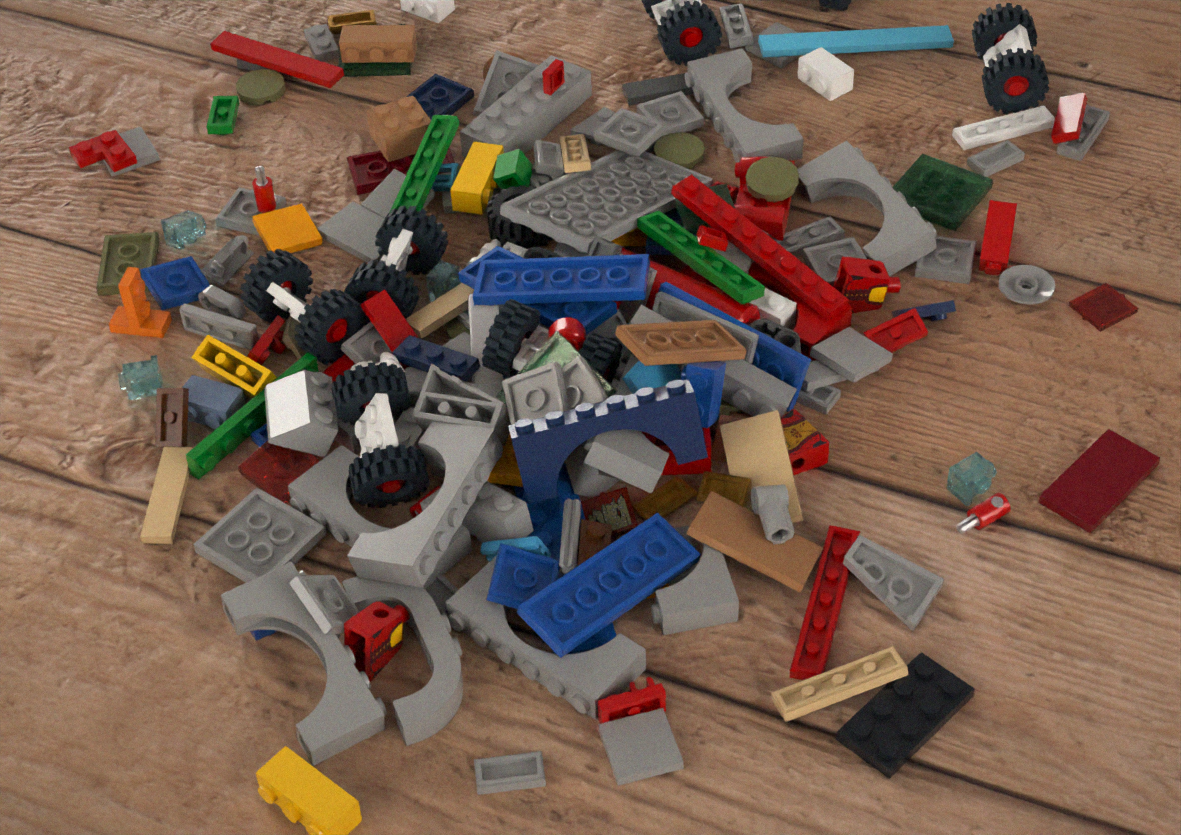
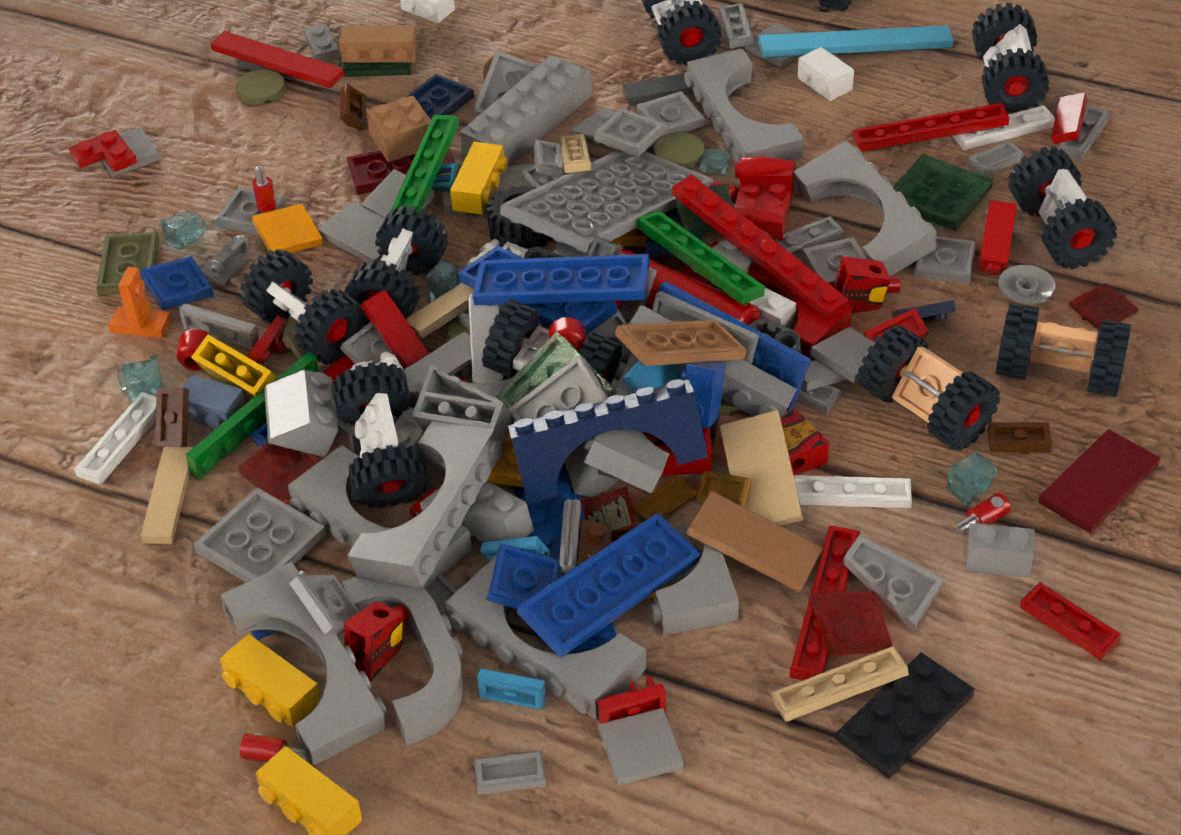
(118, 440): none -> white tile
(187, 345): none -> red head
(221, 302): light grey beam -> none
(223, 115): green plate -> none
(263, 748): none -> red piece
(270, 681): none -> yellow brick
(352, 107): none -> reddish brown plate
(354, 18): pearl gold tile -> none
(421, 354): dark blue plate -> none
(511, 688): none -> dark azure tile
(512, 170): green brick -> none
(535, 393): light grey tile -> none
(553, 77): red tile -> none
(712, 238): red tile -> none
(715, 161): none -> clear light blue tile
(772, 179): olive tile -> none
(772, 505): light grey piece -> none
(851, 623): none -> clear red plate
(854, 491): none -> white tile
(930, 127): none -> red tile
(949, 400): none -> black plate
(1000, 550): none -> light grey brick
(1019, 437): none -> reddish brown plate
(1063, 348): none -> black plate
(1070, 620): none -> red tile
(1075, 225): none -> black plate

